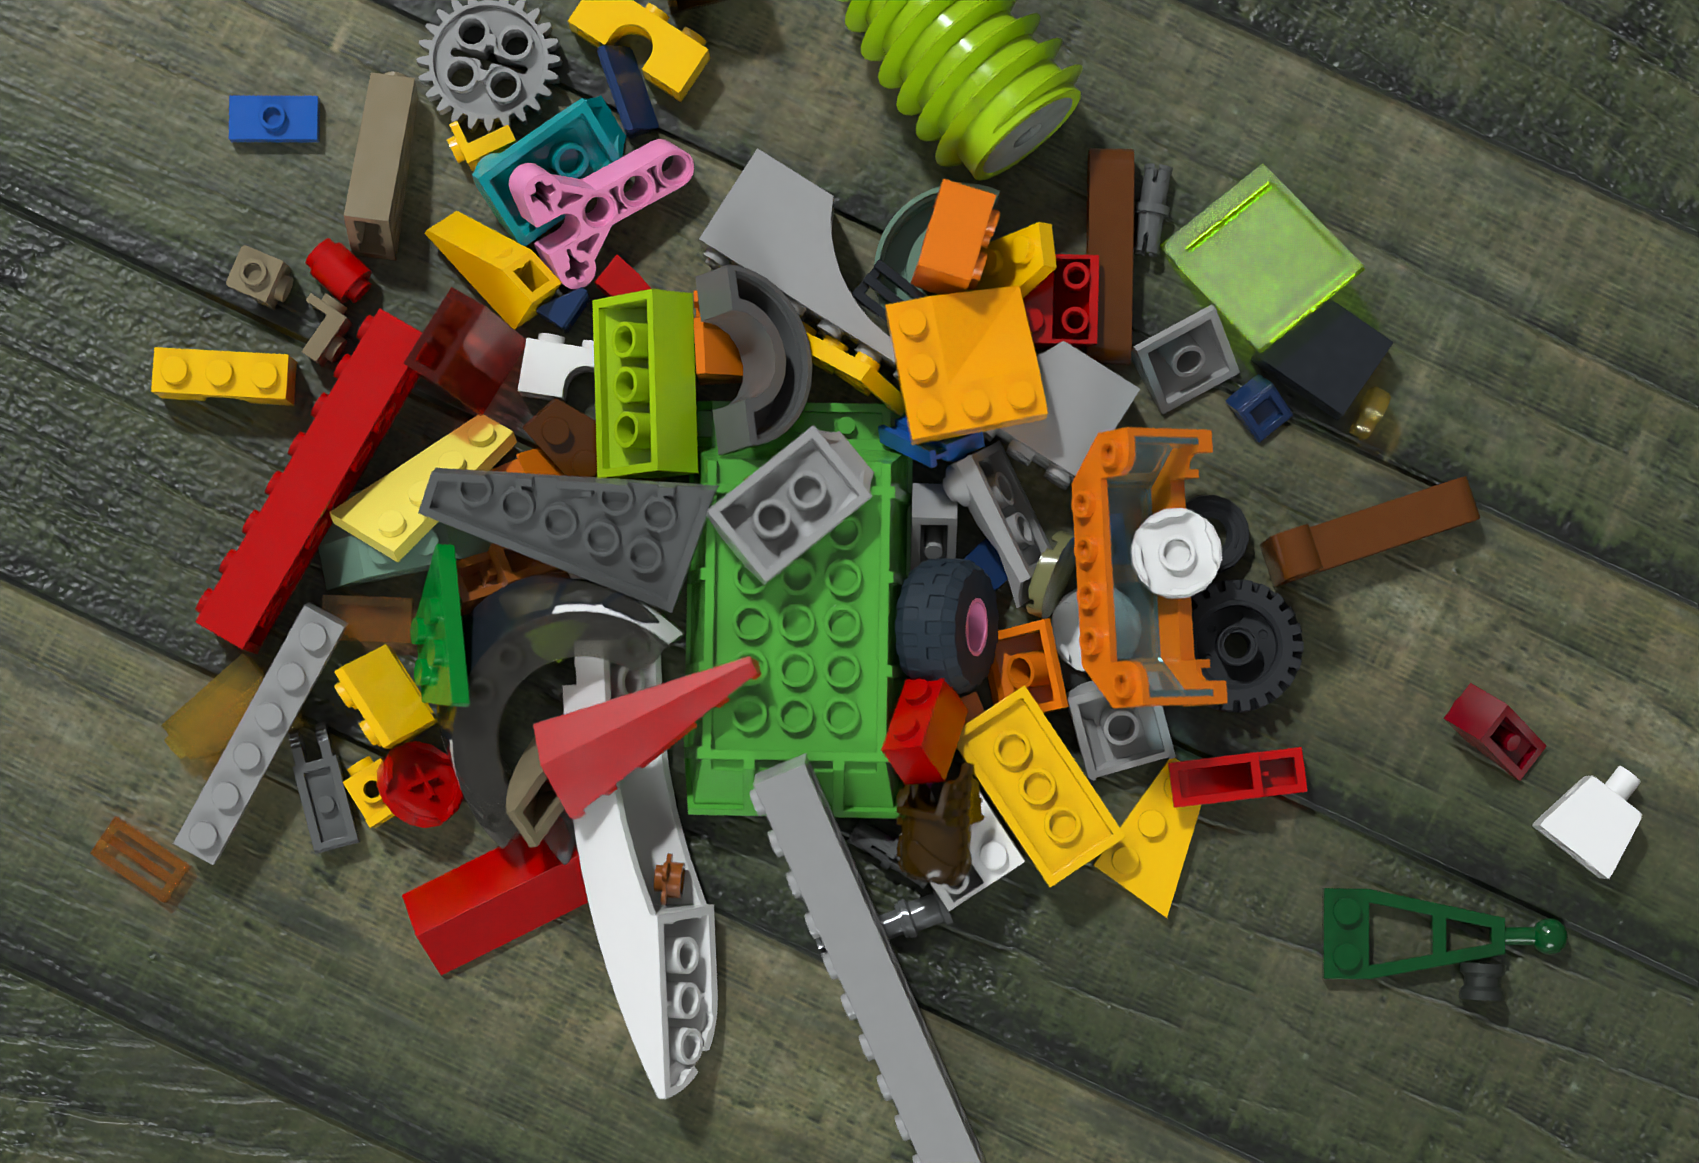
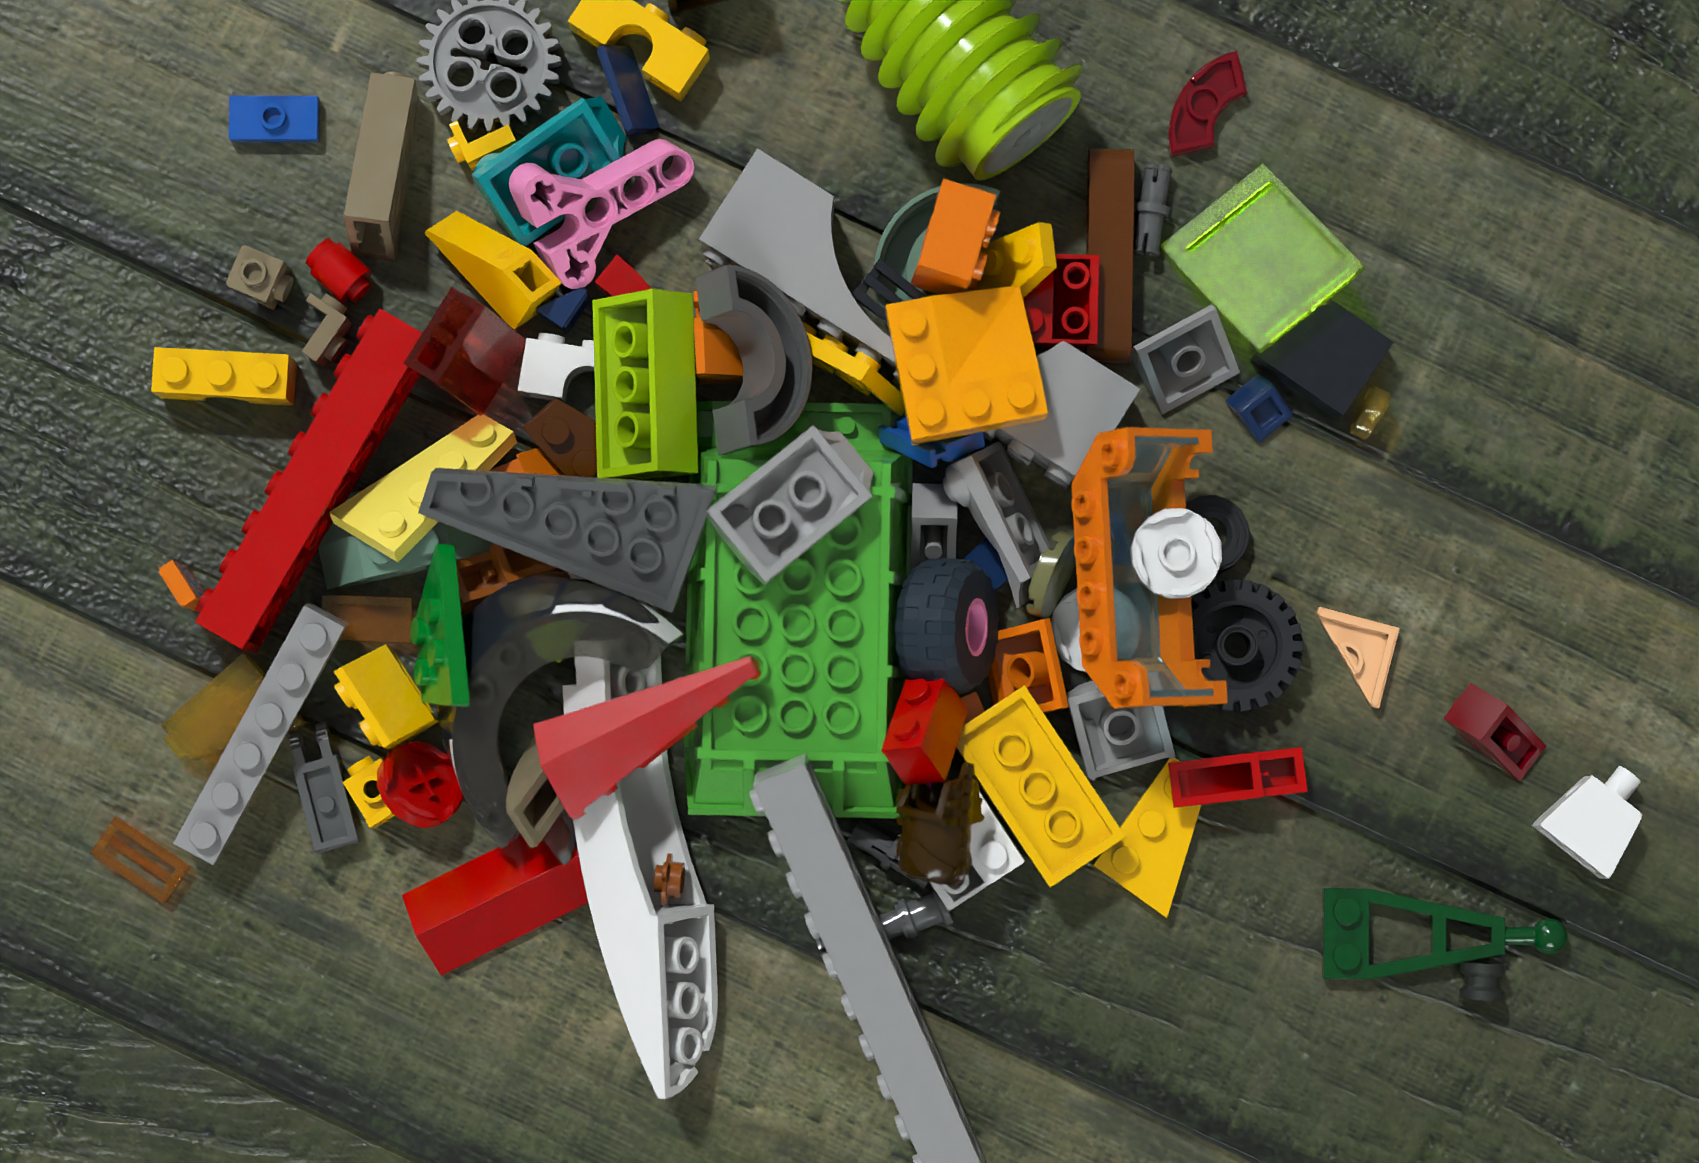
(182, 584): none -> orange tile
(1201, 103): none -> dark red tile
(1363, 647): none -> light nougat tile
(1368, 531): reddish brown beam -> none

